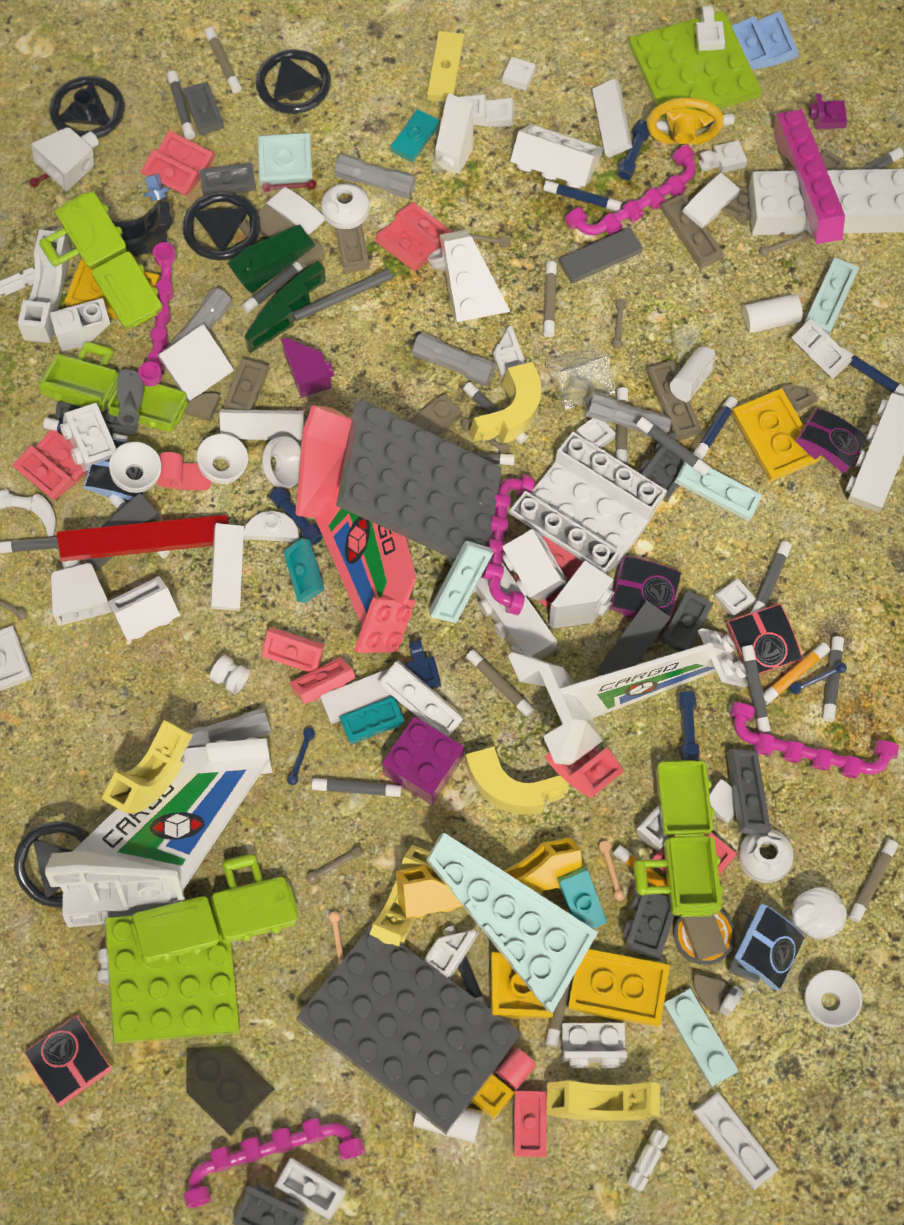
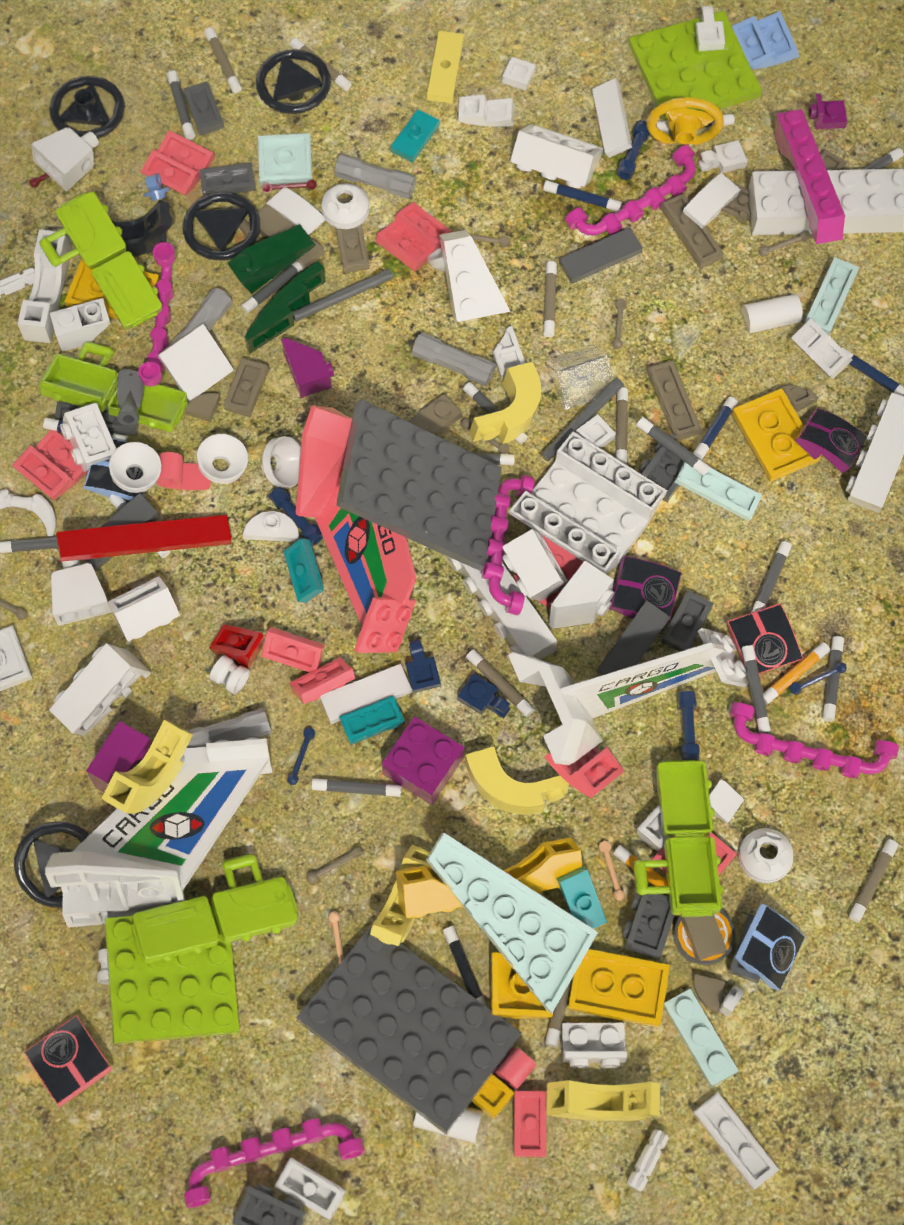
(97, 687): none -> white wedge
(119, 753): none -> magenta brick
(224, 1085): clear smoke tile -> none
(227, 567): white tile -> none
(238, 644): none -> red slope
(262, 424): white tile -> none
(339, 79): none -> white bar
(420, 699): white tile -> none
(449, 951): white tile -> none
(455, 134): white slope -> none
(460, 582): light aqua tile -> none
(481, 696): none -> dark blue plate
(583, 417): none -> dark grey bar
(608, 409): light grey axle -> none
(693, 374): white brick -> none
(735, 598): white tile -> none
(748, 791): dark grey tile -> none
(819, 913): white hair -> none
(843, 988): white piece -> none

